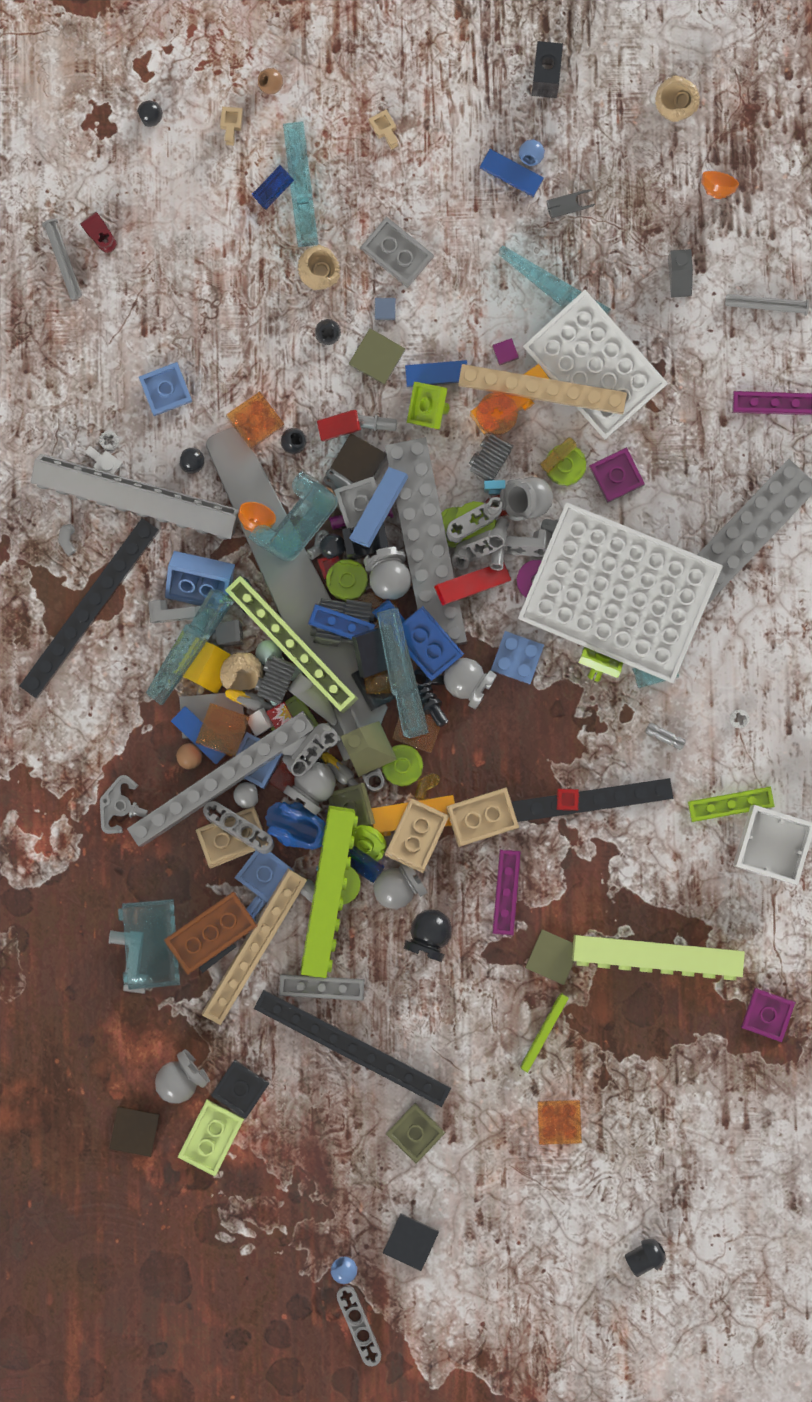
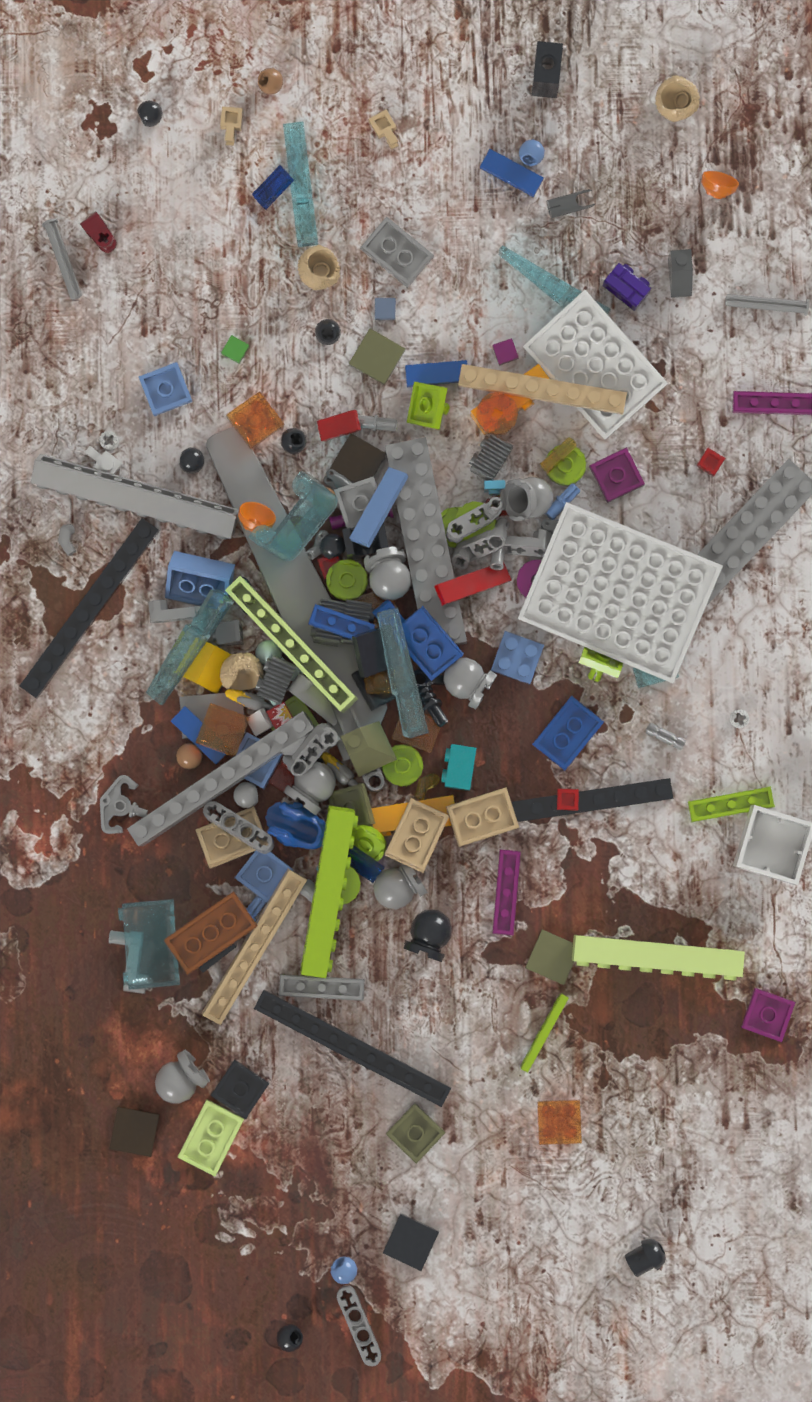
(235, 349): none -> bright green tile
(289, 1338): none -> black piece
(460, 767): none -> teal brick
(558, 505): none -> medium blue axle
(568, 733): none -> blue tile
(627, 286): none -> dark purple brick
(710, 462): none -> red tile

